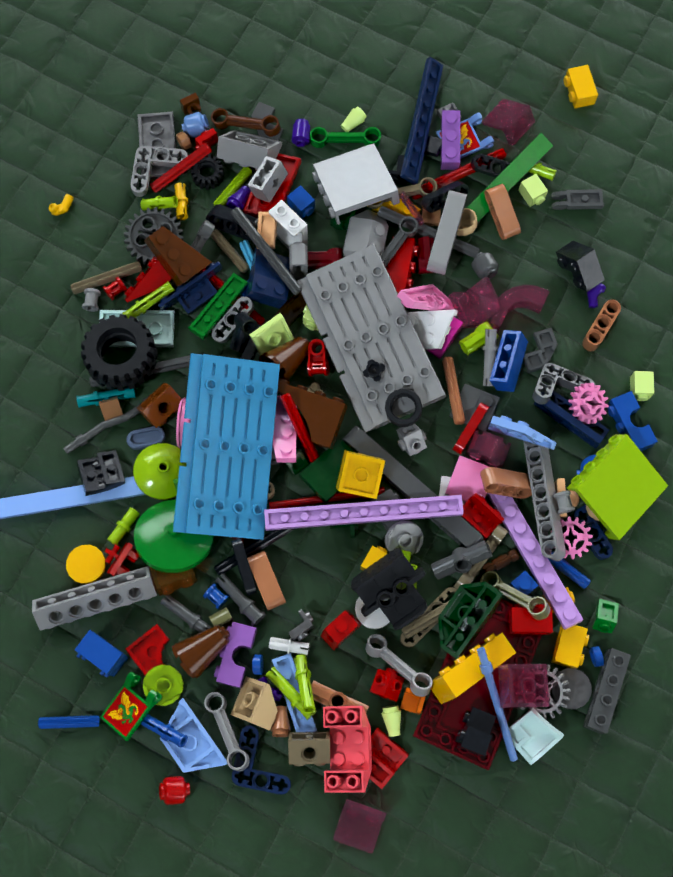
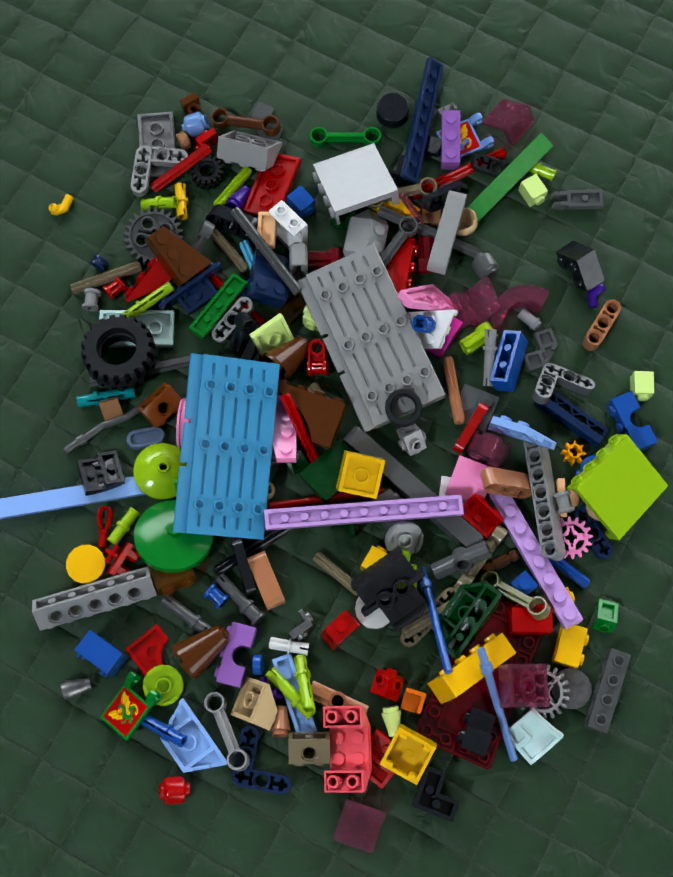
(68, 722): blue axle -> none
(75, 687): none -> flat silver cone
(99, 263): none -> dark blue bush
(103, 532): none -> red piece
(222, 618): olive brick -> none
(267, 179): light grey brick -> none
(301, 133): dark purple brick -> none
(334, 571): none -> dark tan axle
(354, 119): yellowish green cone -> none
(374, 365): black plate -> none
(392, 110): none -> black head
(400, 666): light grey piece -> none
(408, 754): none -> yellow container
(423, 324): none -> blue bush
(426, 587): none -> blue bar
(429, 798): none -> black brick
(502, 211): nougat beam -> none
(533, 322): none -> light grey pin
(569, 455): none -> light orange gear
(580, 86): yellow brick -> none
(584, 411): bright pink gear -> none
(596, 656): blue tile -> none

